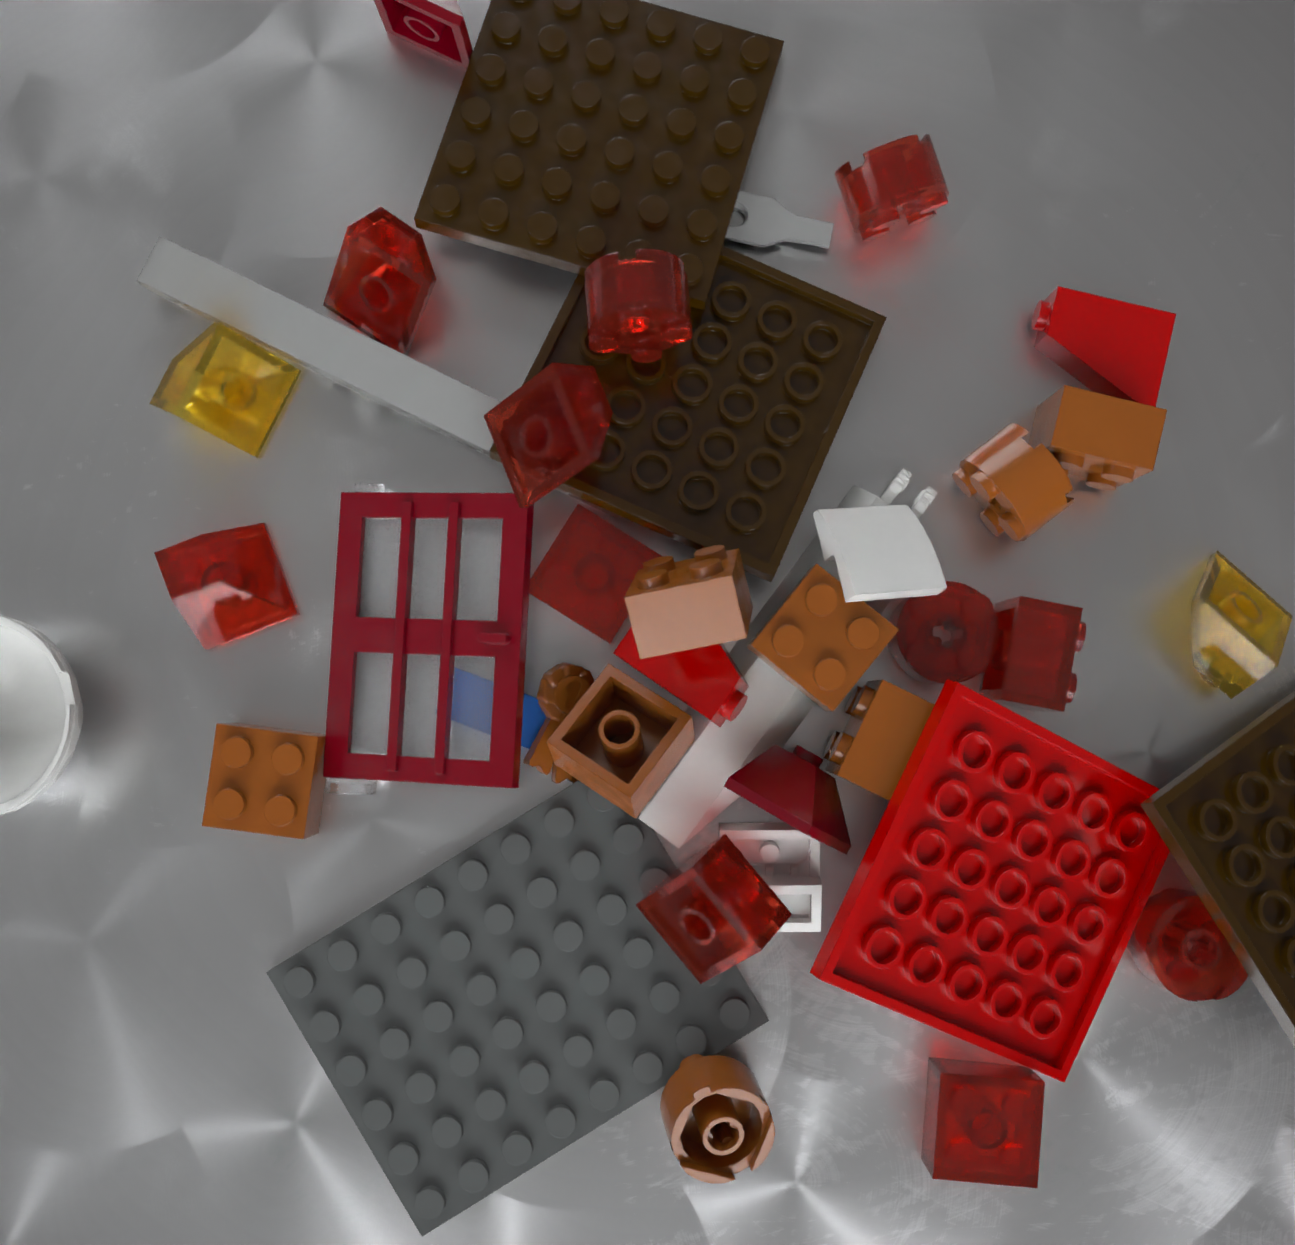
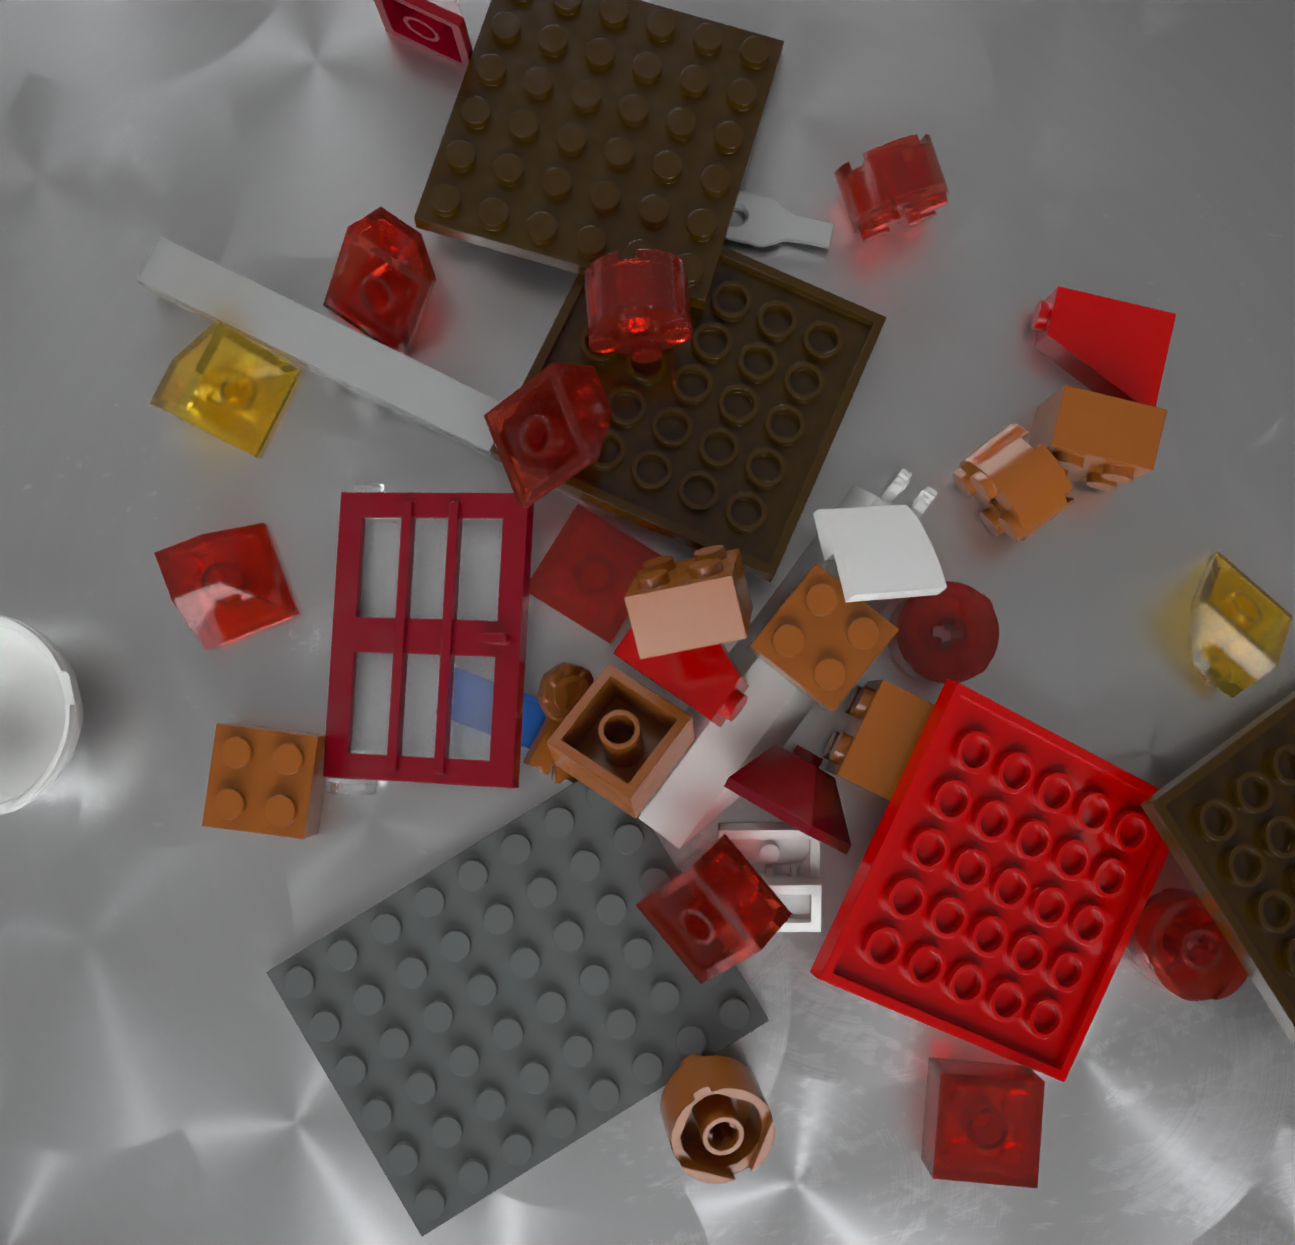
(1034, 655): clear red brick -> none

